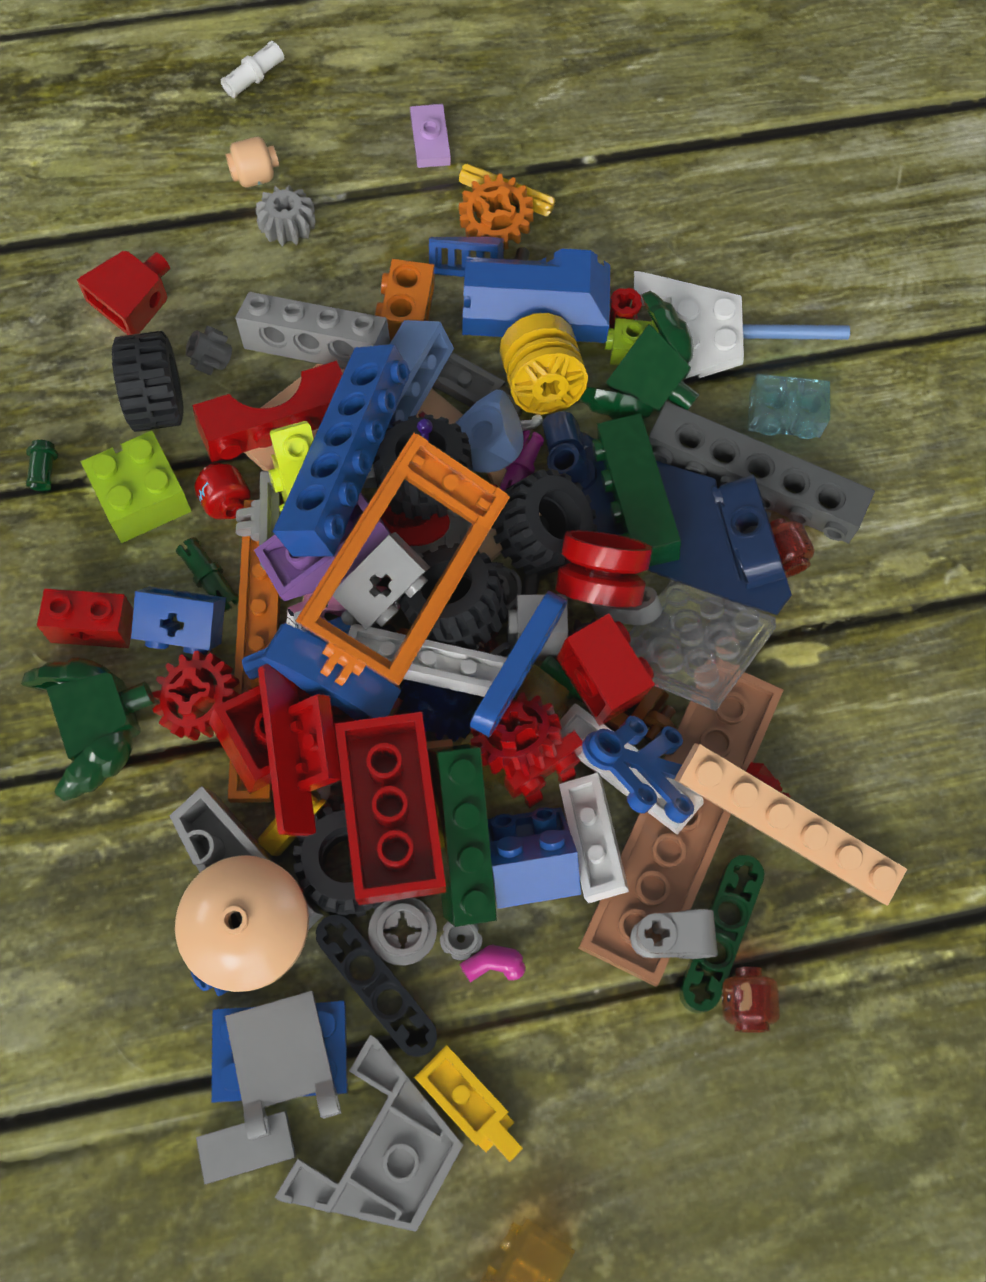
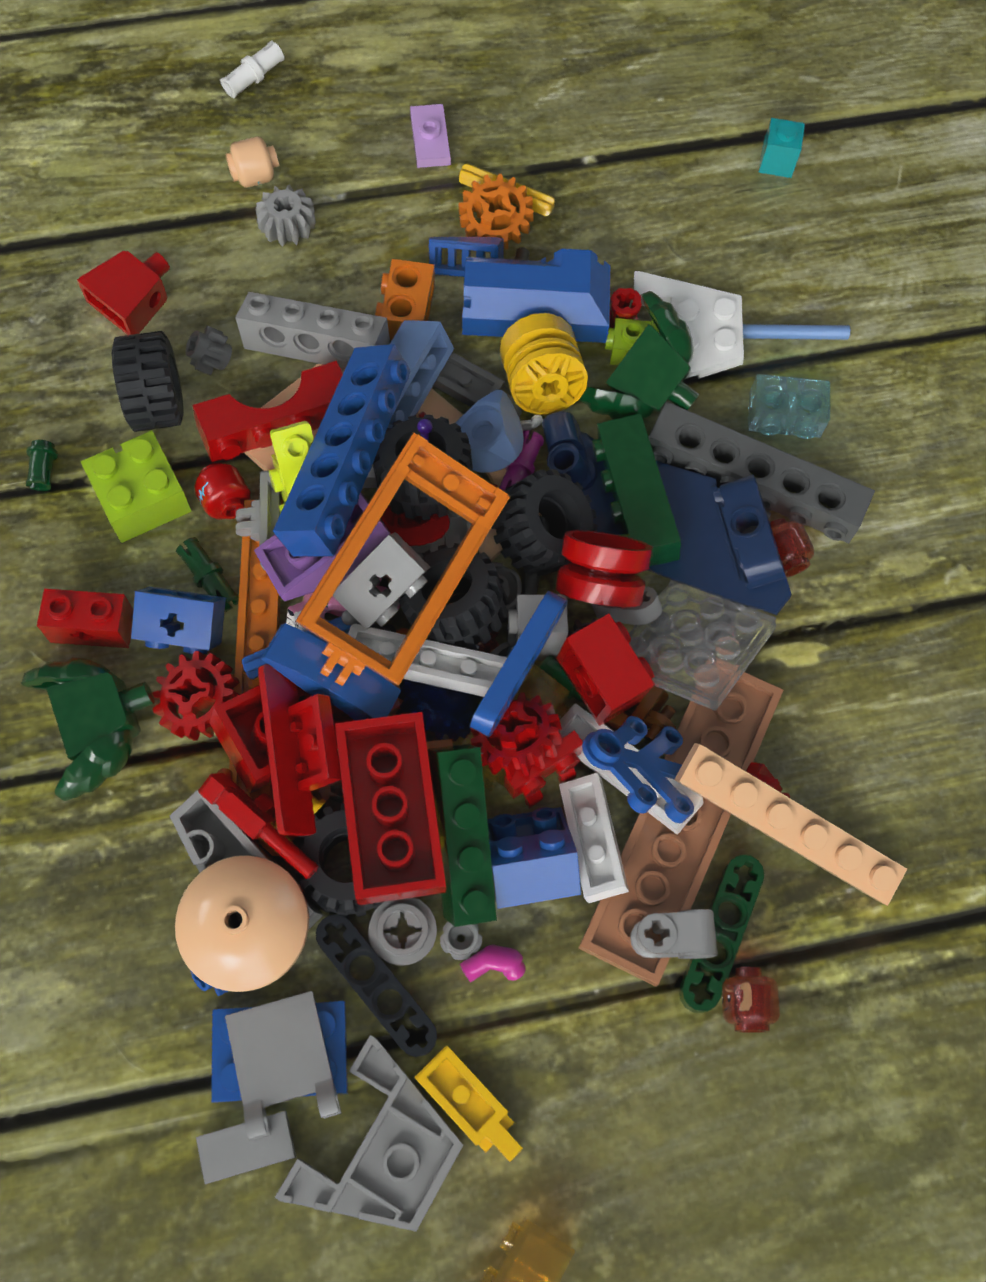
(254, 818): none -> red piece
(781, 147): none -> teal brick

